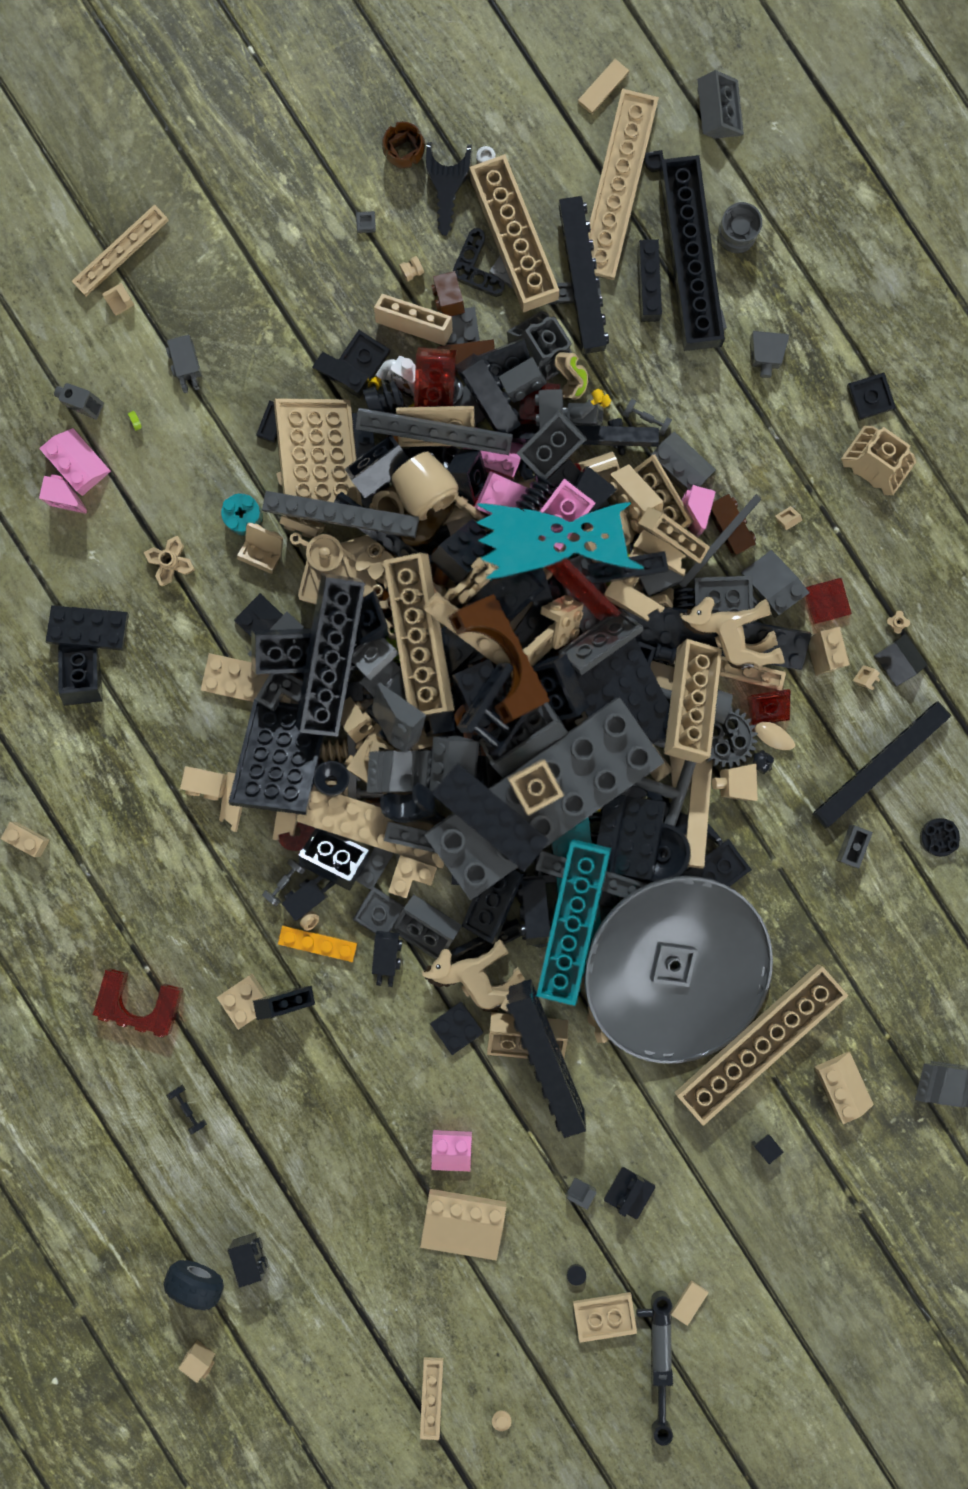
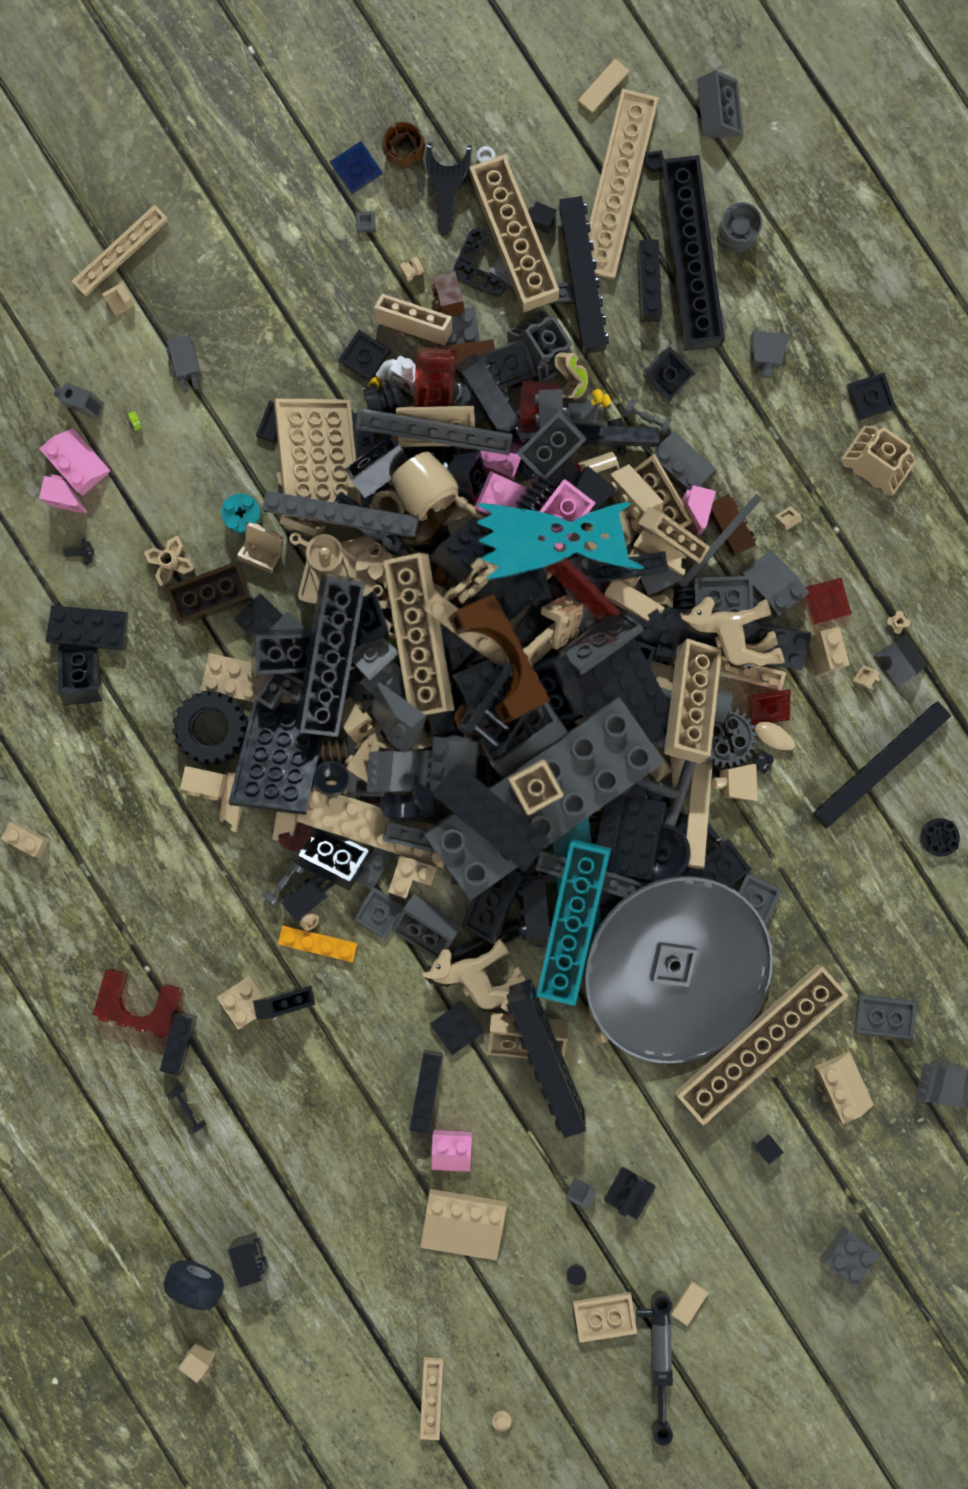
(88, 551): none -> black piece
(178, 1043): none -> black brick
(185, 727): none -> black tyre
(209, 593): none -> dark brown brick
(342, 374): black slope -> none
(356, 167): none -> clear blue plate
(385, 956): black hinge -> none
(426, 1091): none -> black brick
(523, 380): dark grey brick -> none
(542, 216): none -> black brick
(668, 373): none -> black slope
(761, 895): none -> dark grey plate
(850, 1256): none -> dark grey brick
(854, 846): dark grey brick -> none
(885, 1017): none -> dark grey tile

